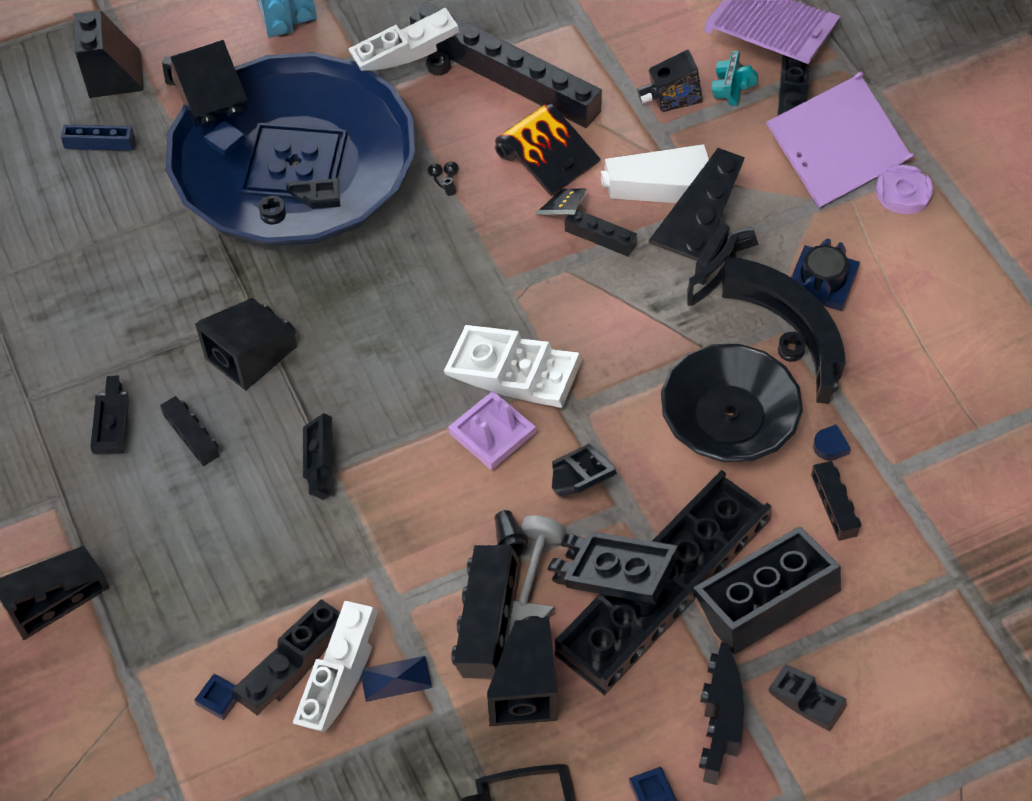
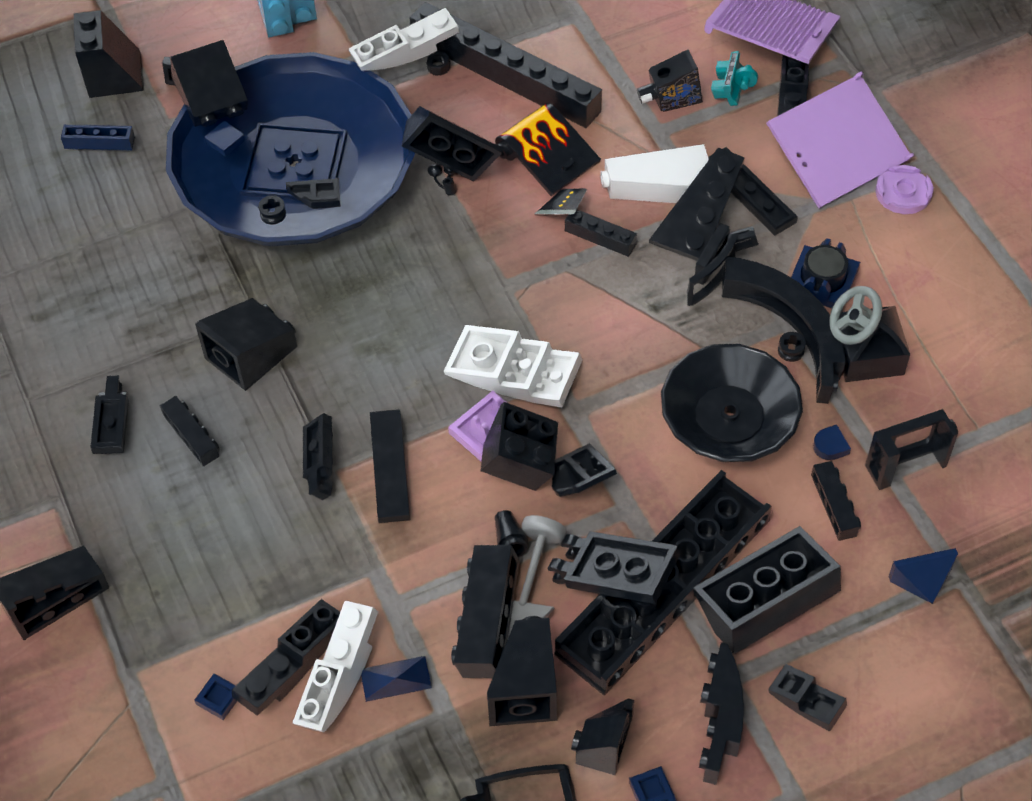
(389, 466): none -> black tile
(449, 144): none -> black slope
(520, 447): none -> black slope
(604, 737): none -> black slope
(762, 201): none -> black tile
(870, 337): none -> black piece
(885, 456): none -> black window
(924, 573): none -> dark blue slope

